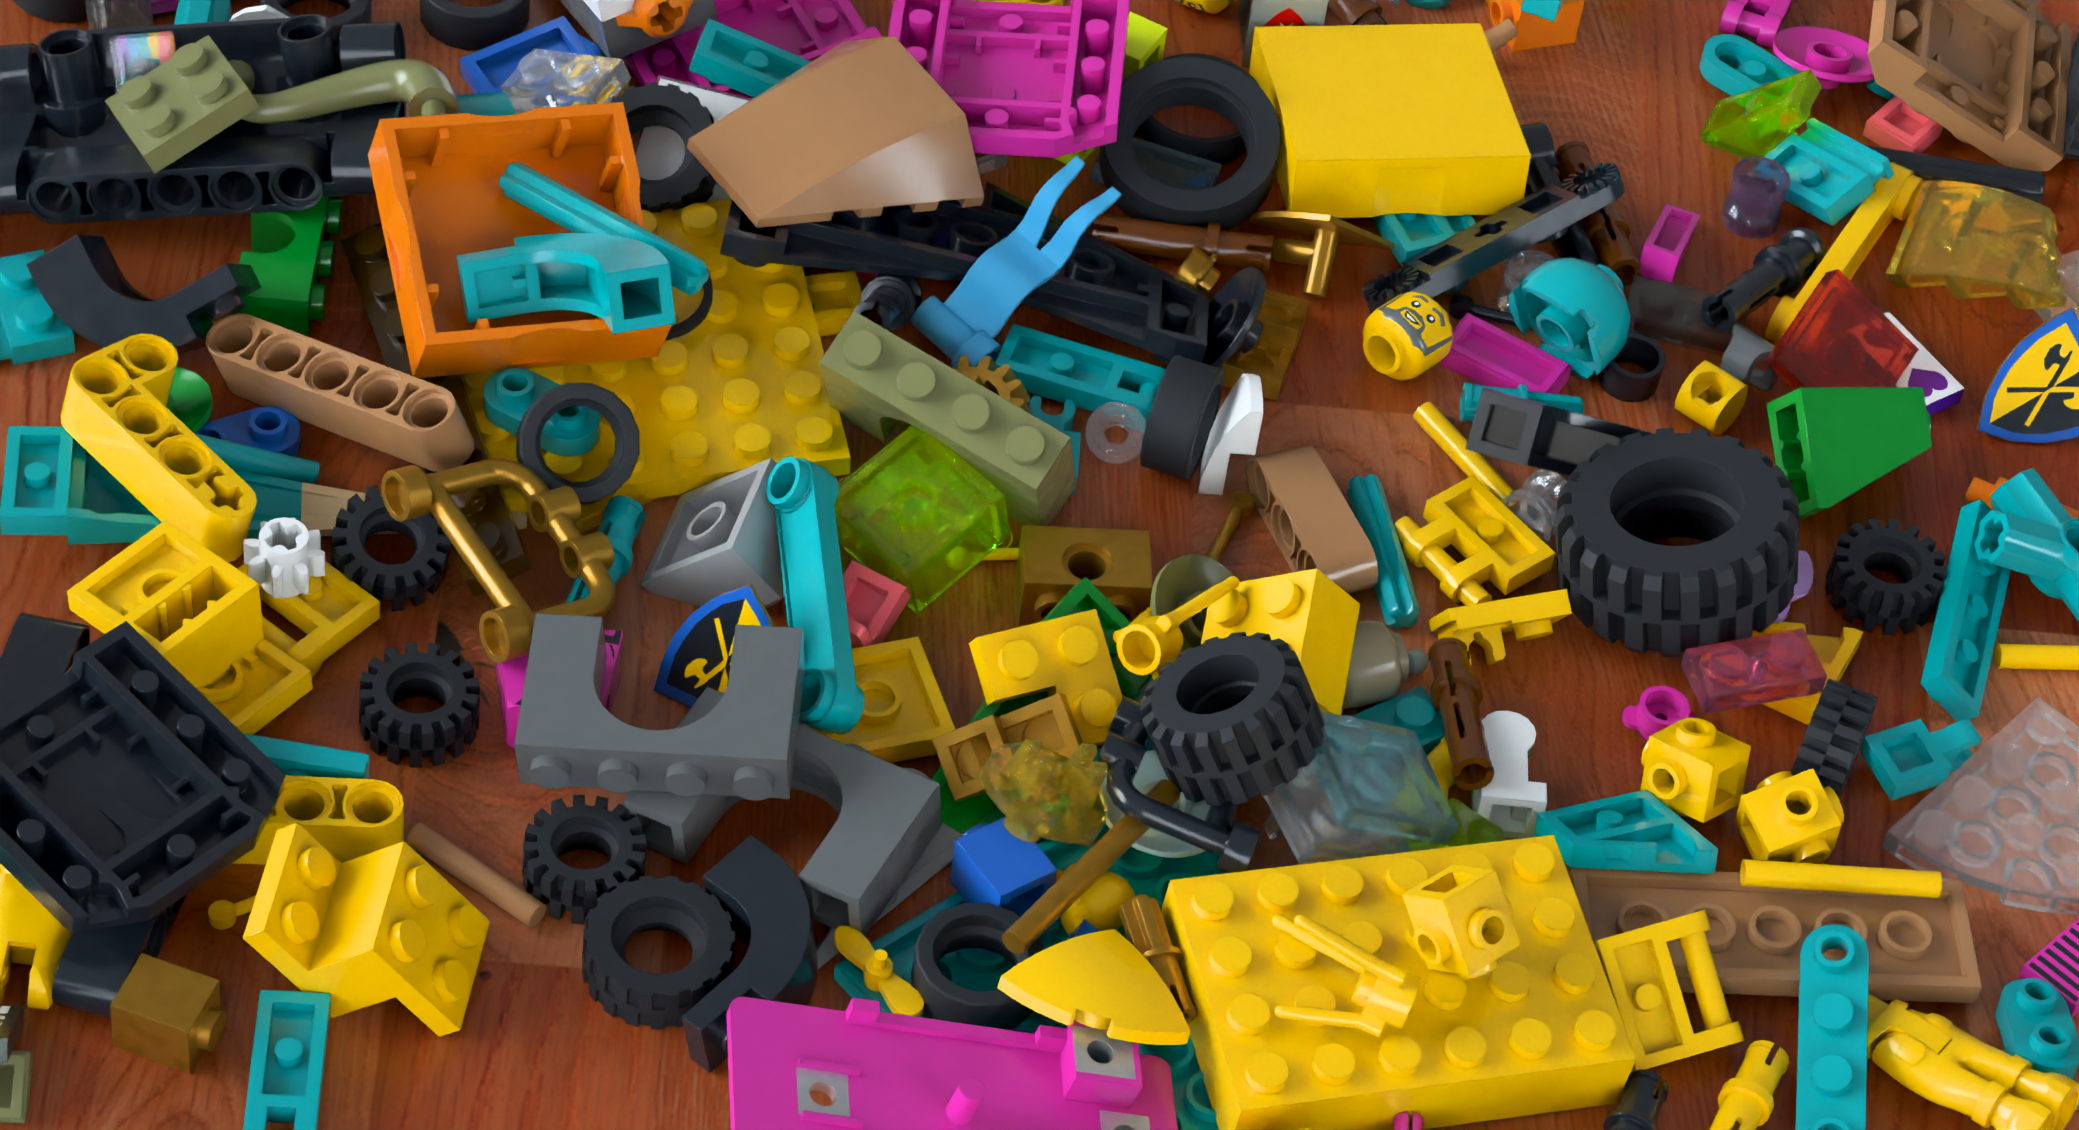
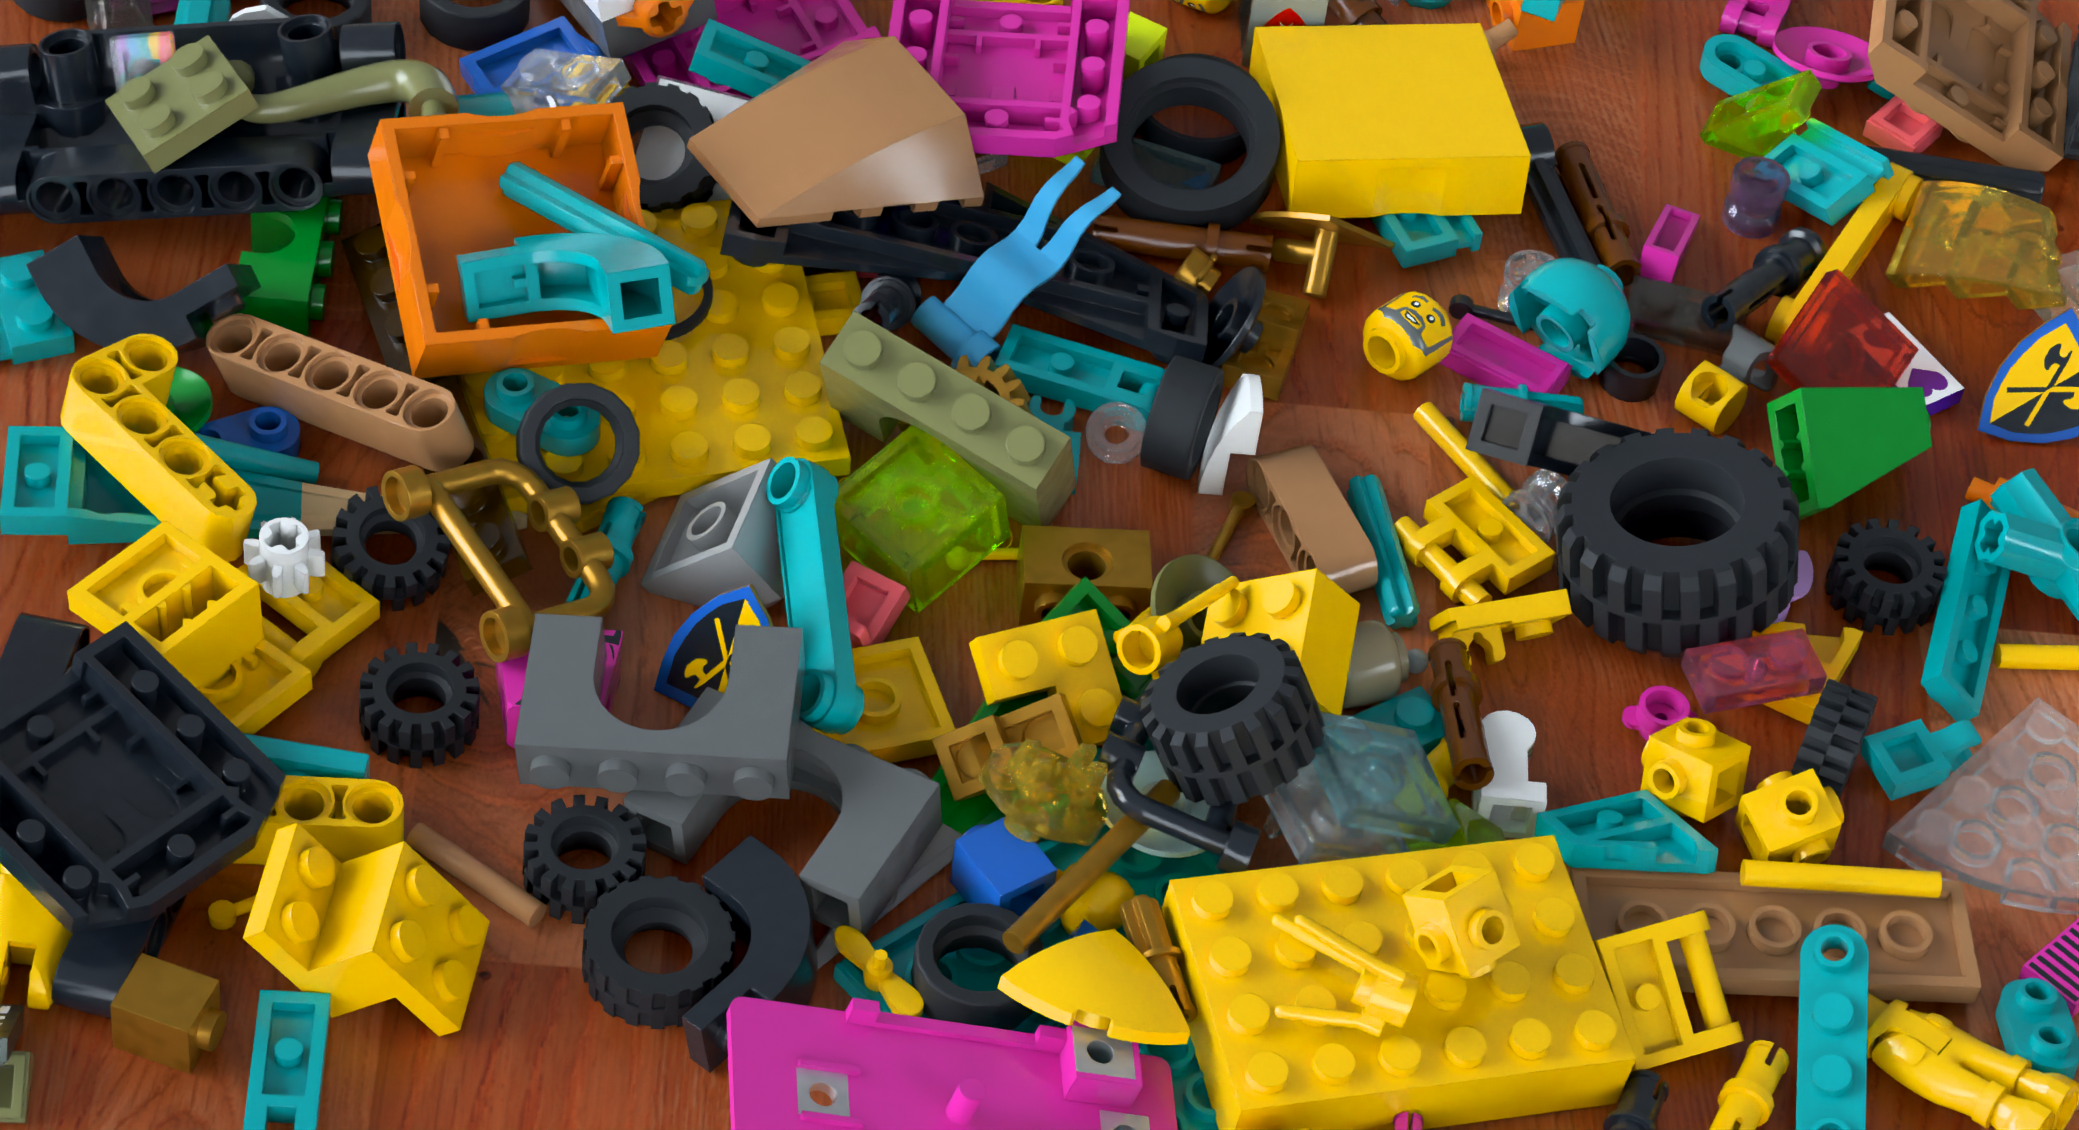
(1531, 220): black piece -> none

